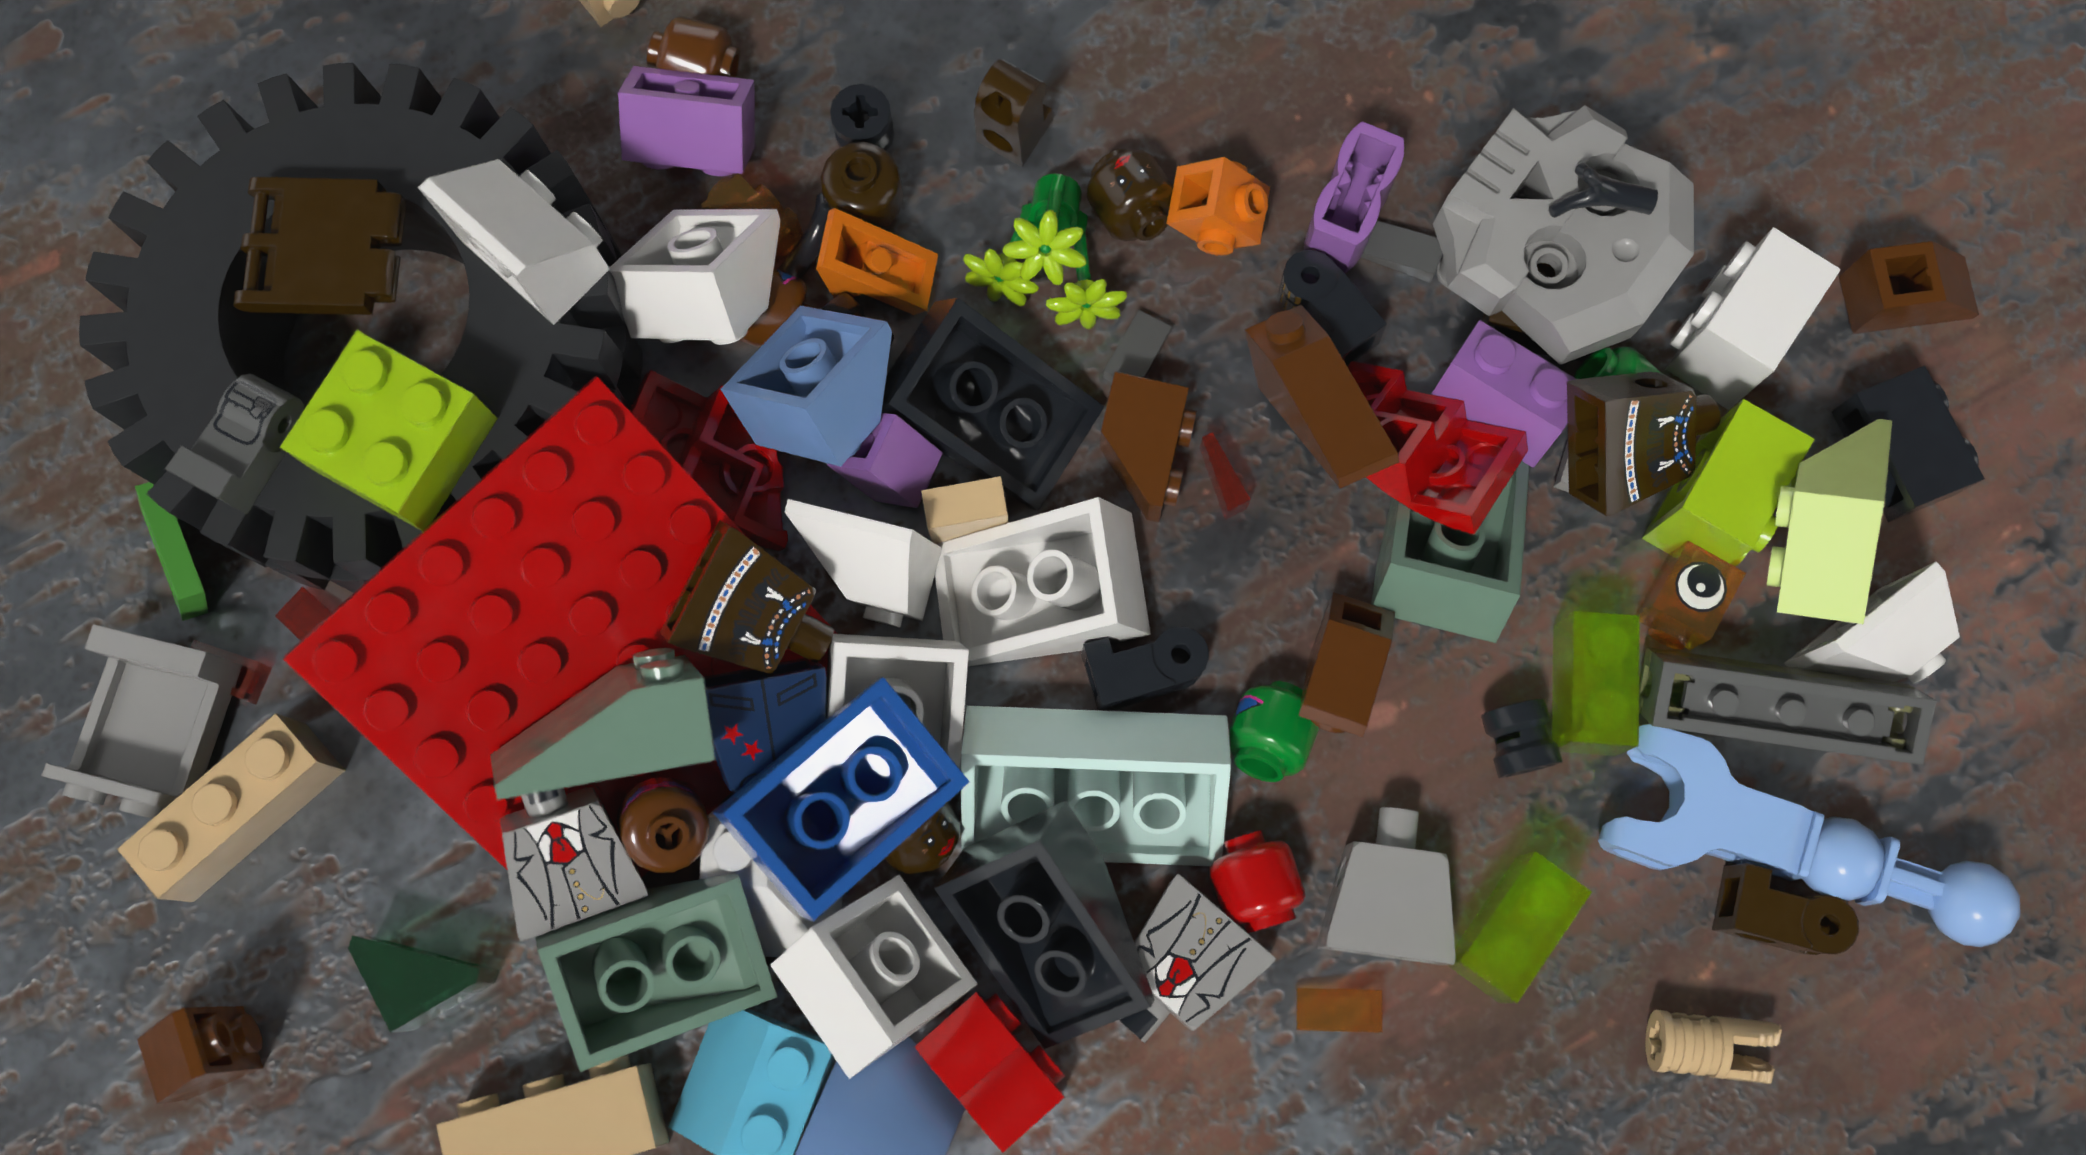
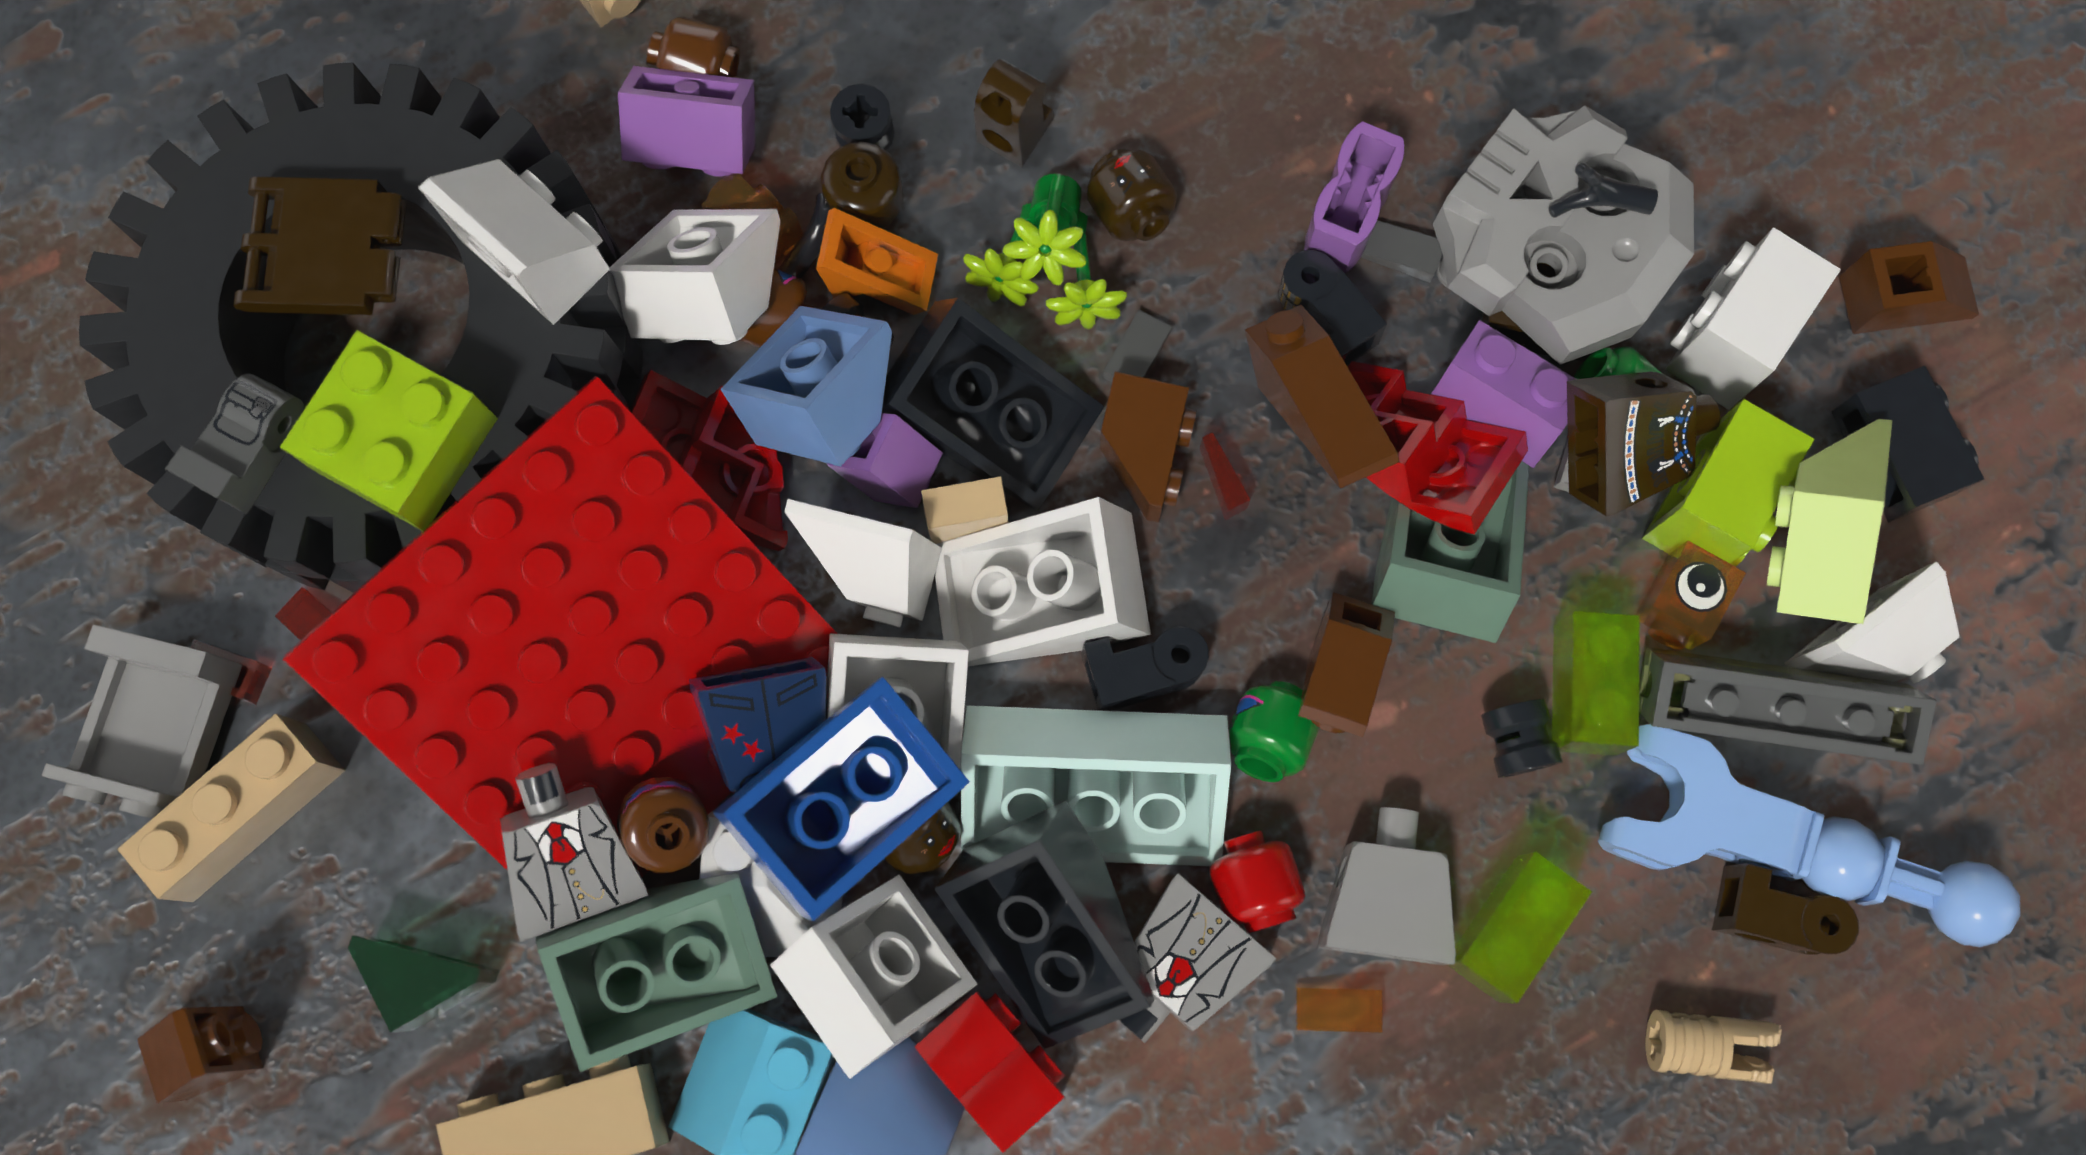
(173, 556): bright green tile -> none
(619, 726): sand green slope -> none
(745, 607): dark brown torso -> none
(1218, 205): orange brick -> none

